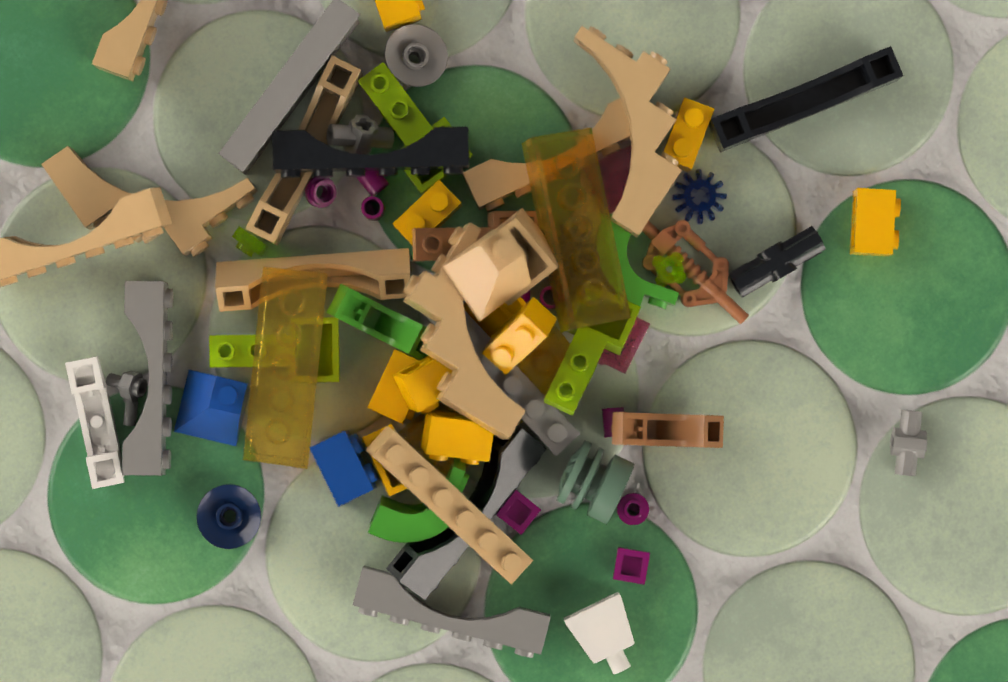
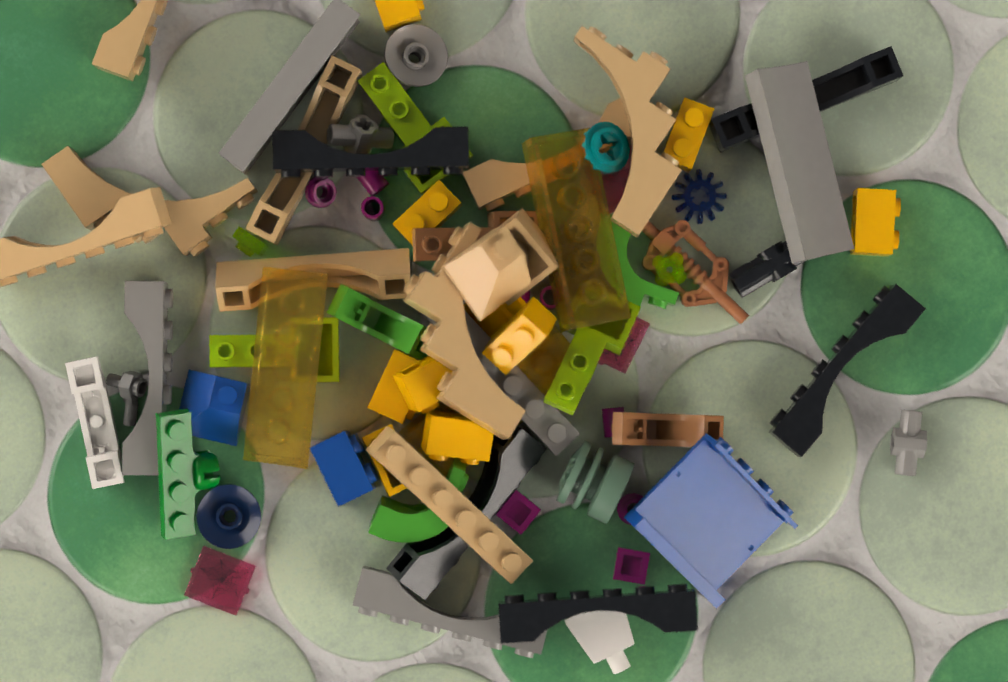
(181, 473): none -> plate
(220, 580): none -> clear pink piece
(528, 619): none -> black arch
(616, 156): none -> teal gear
(709, 515): none -> panel
(799, 161): none -> light grey arch
(803, 420): none -> black arch

